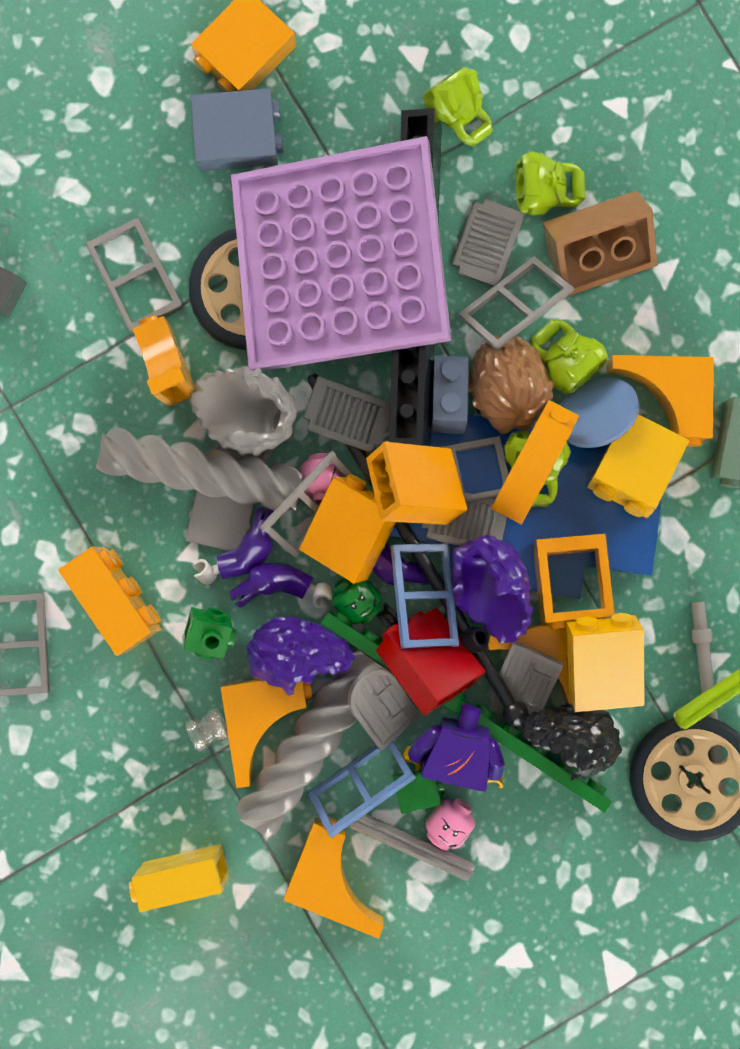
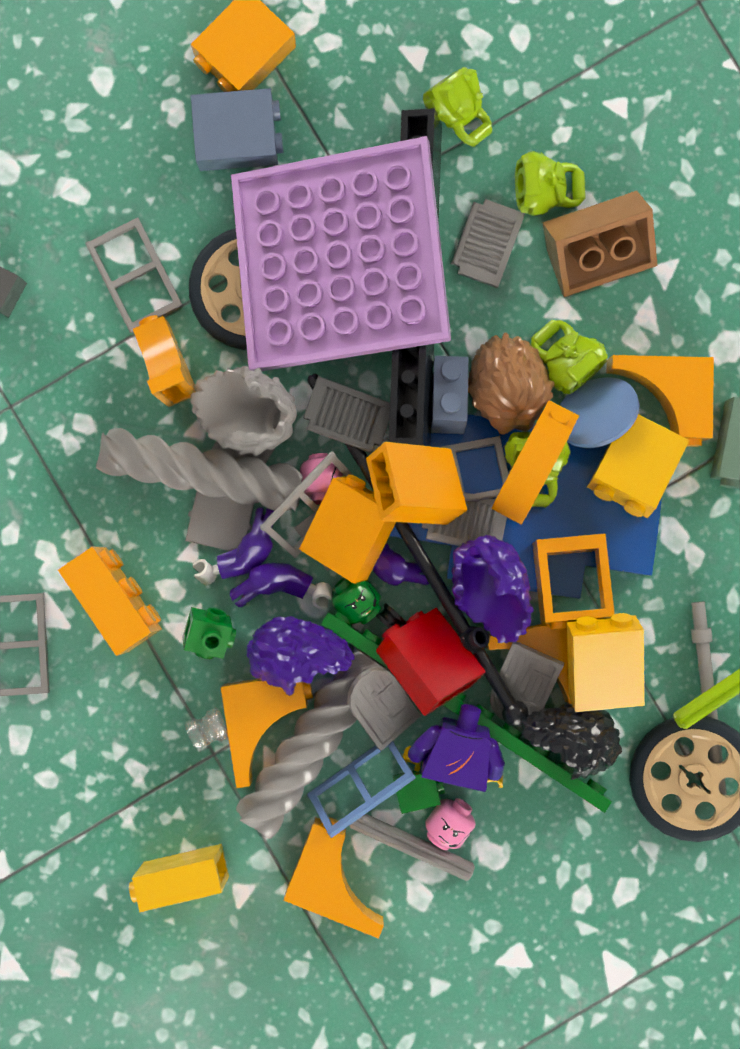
(401, 596): medium blue window -> none
(500, 289): light grey window -> none

